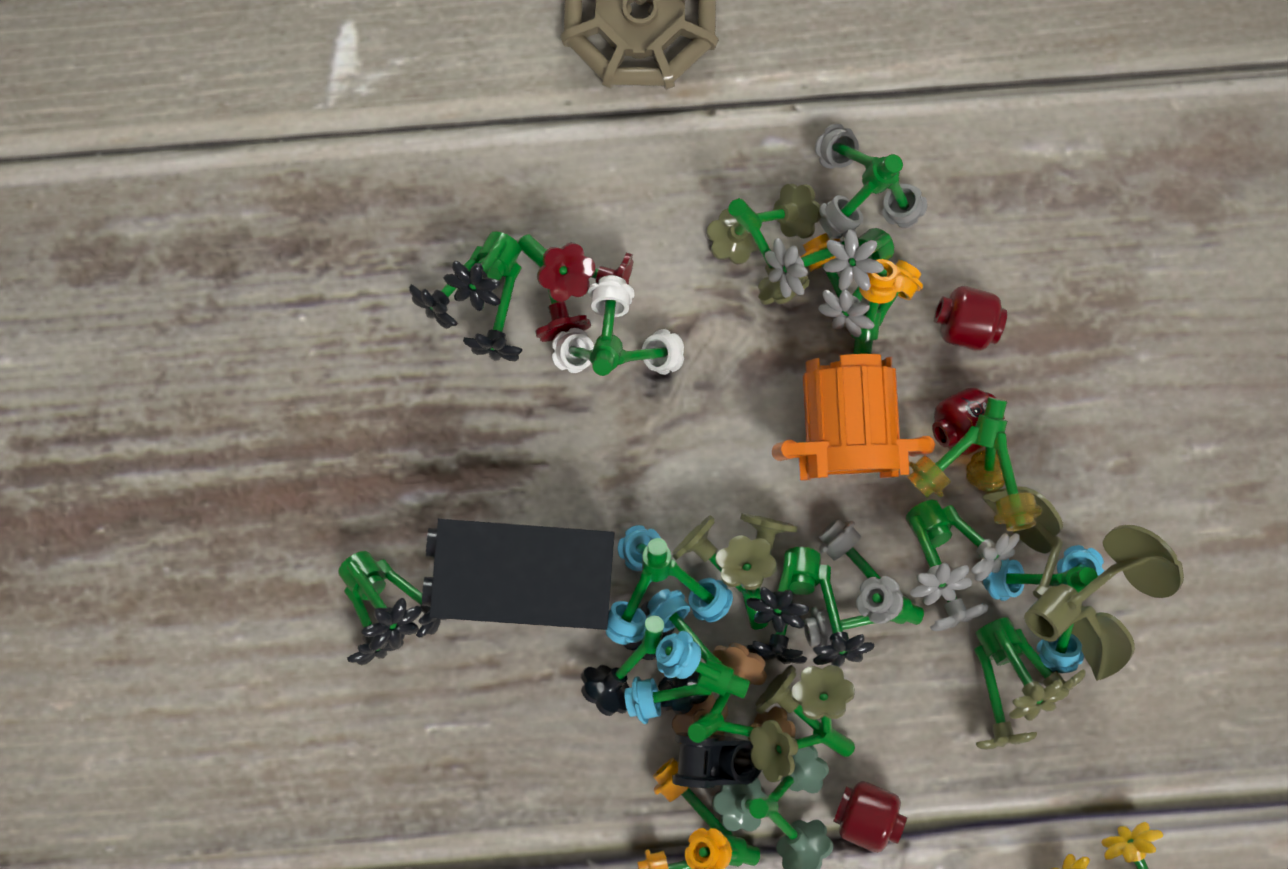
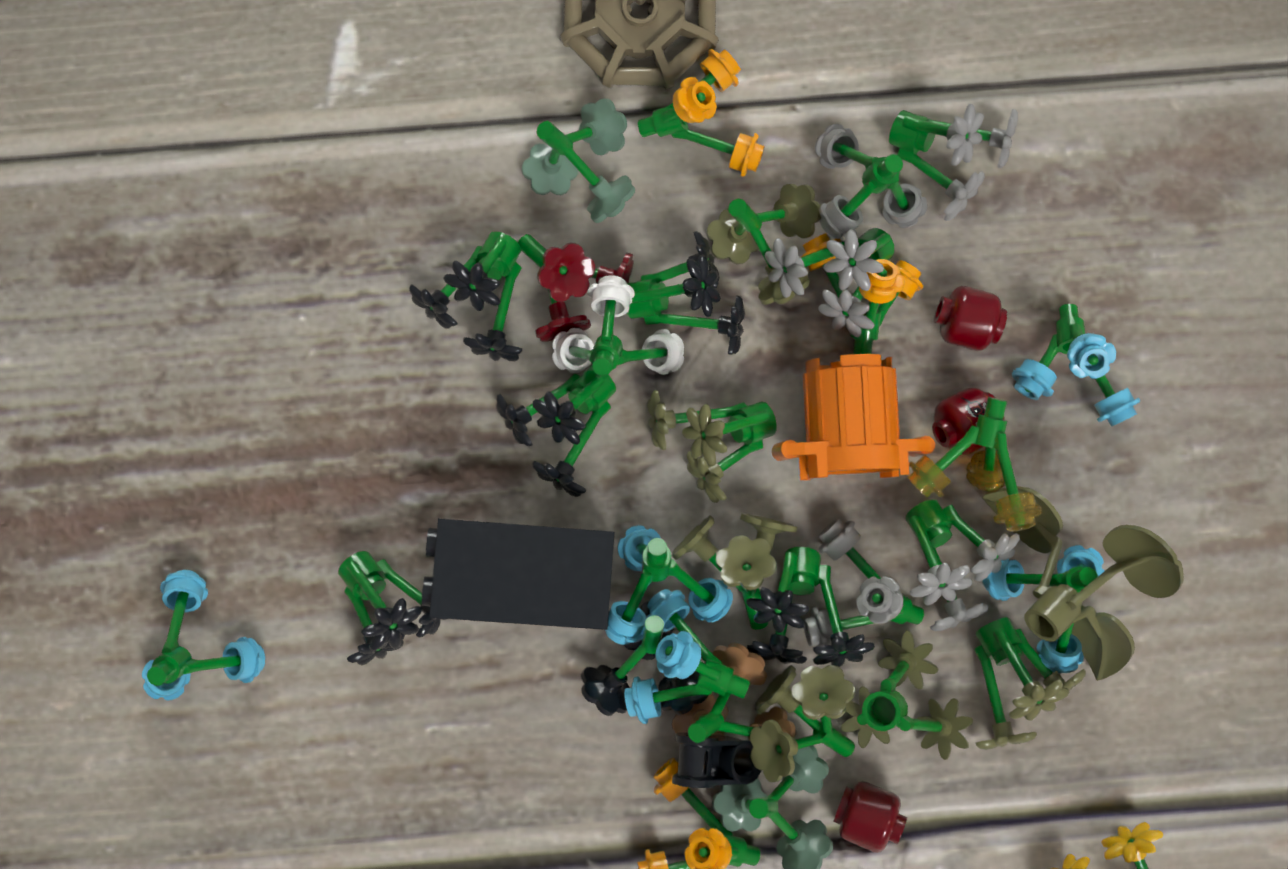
(173, 668): none -> plant
(556, 166): none -> sand green plant
(586, 394): none -> plant
(654, 296): none -> plant
(696, 102): none -> light orange plant
(746, 425): none -> plant
(889, 708): none -> olive plant
(917, 133): none -> plant
(1088, 356): none -> medium azure plant

